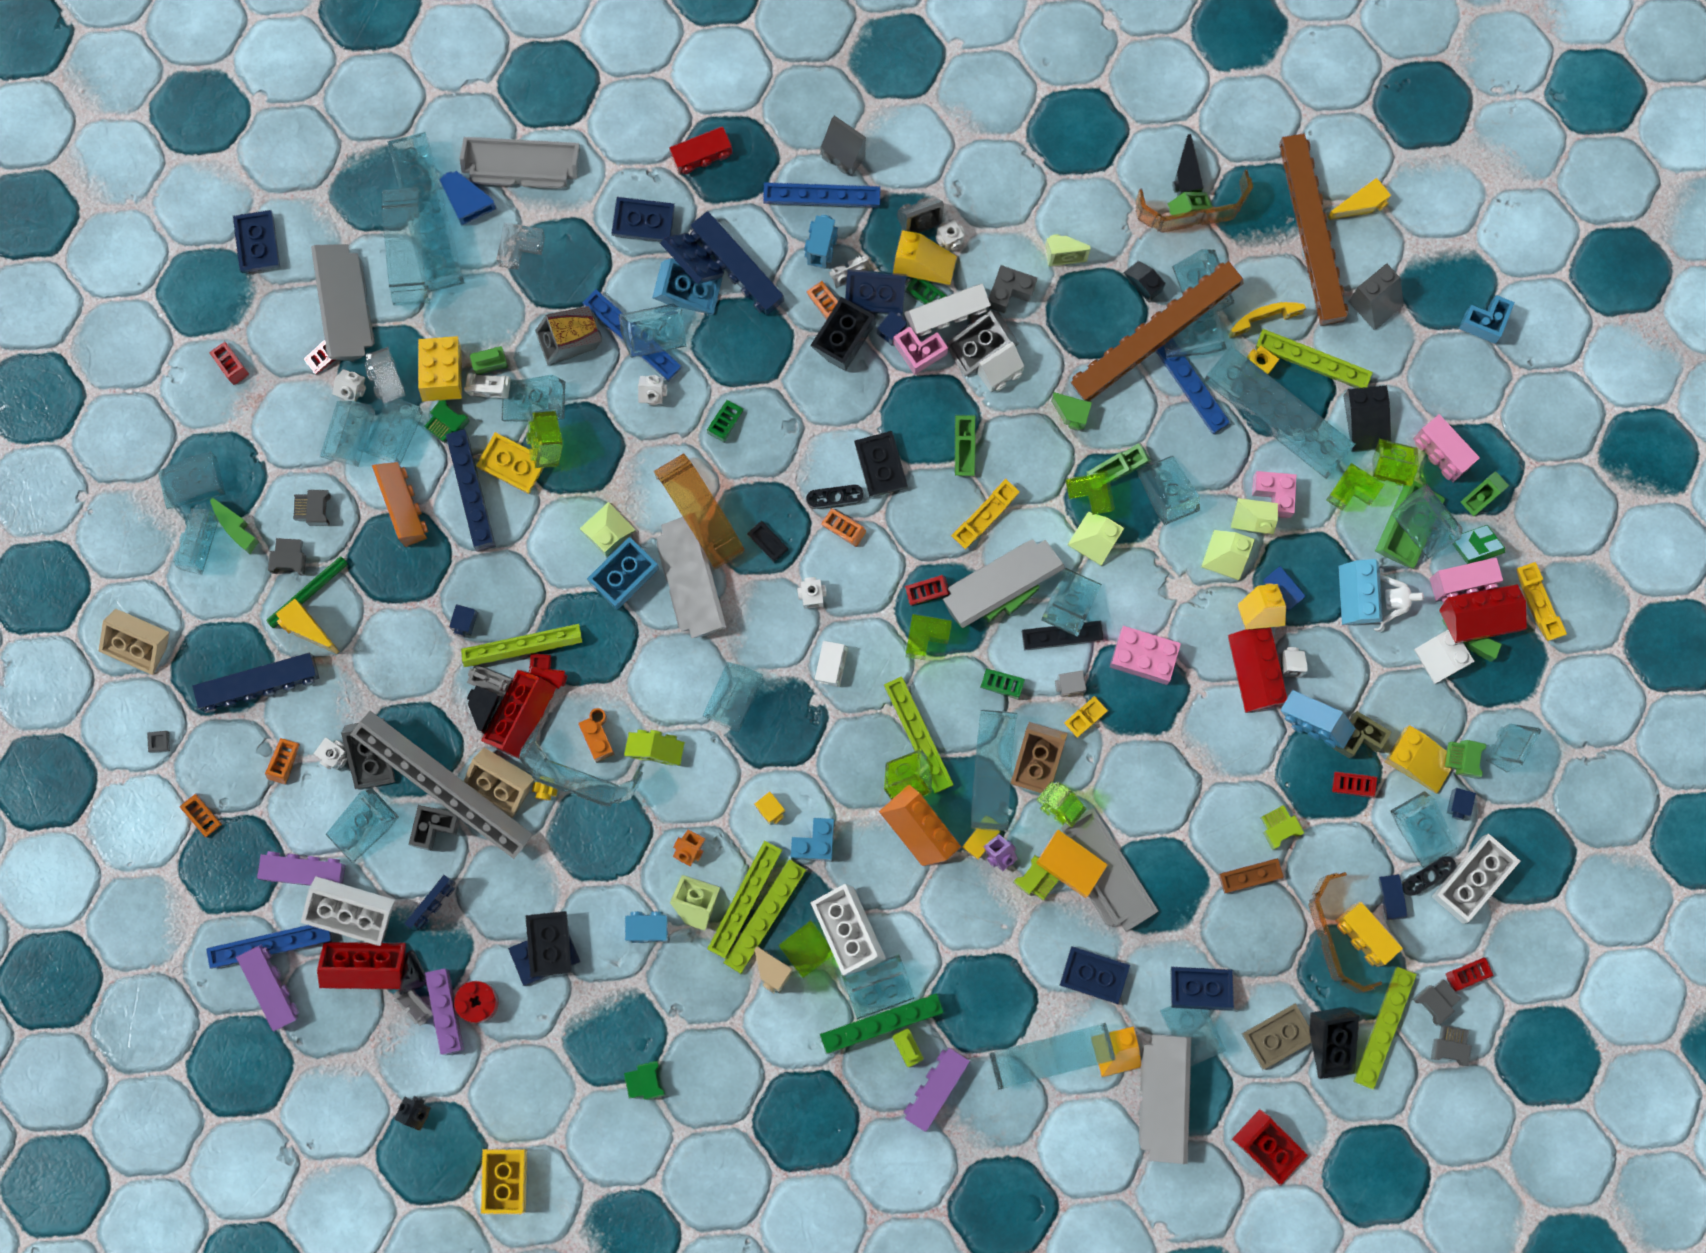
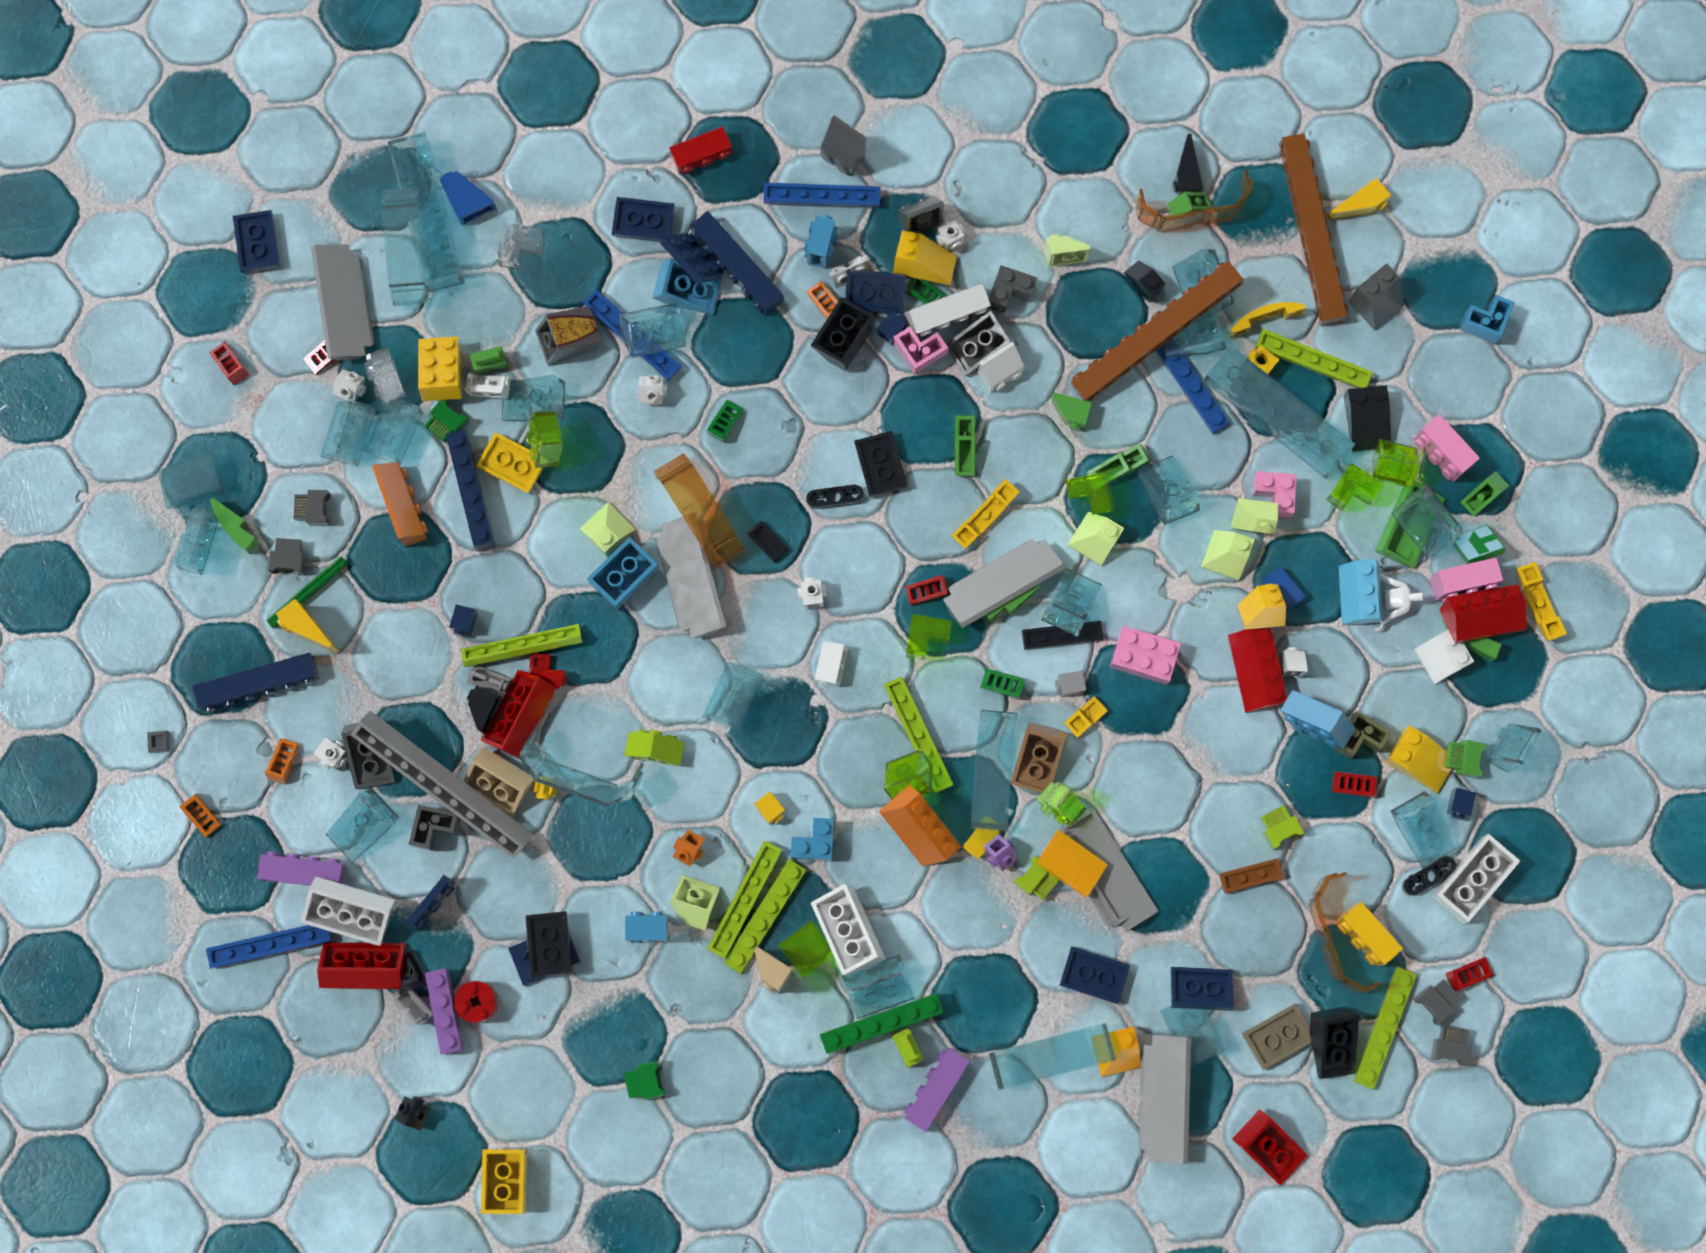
(133, 641): tan slope -> none
(267, 987): medium lavender brick -> none
(519, 162): light grey slope -> none
(596, 736): orange hinge -> none
(857, 536): orange slope -> none
(1393, 897): dark blue slope -> none

